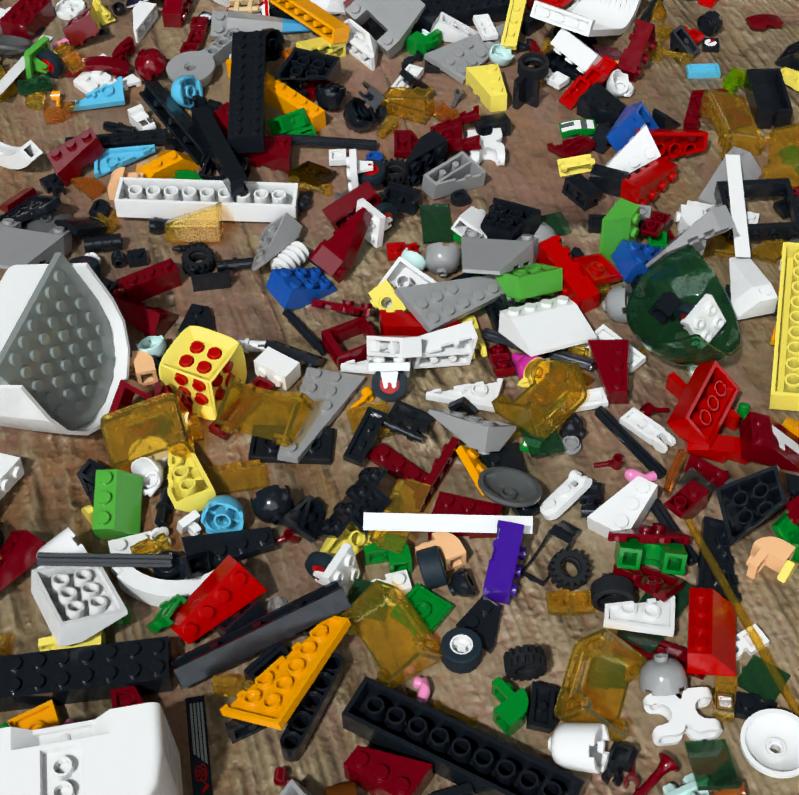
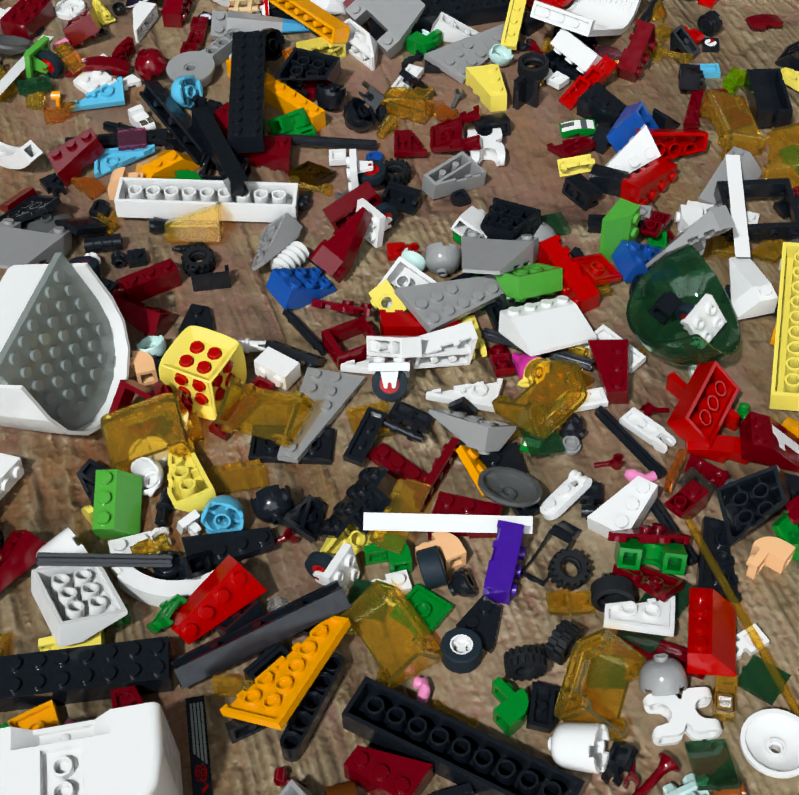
(132, 139): none -> clear pink piece
(235, 264): black pin -> none
(367, 395): light orange hand -> none
(427, 154): black slope -> none
(436, 223): clear green piece -> none
(485, 27): white plate -> none
(562, 642): none -> black tyre
(616, 303): light grey cylinder -> none
(619, 84): white hair -> none
(690, 77): none -> black brick
(749, 704): black plate -> none
(787, 570): light yellow tile -> none

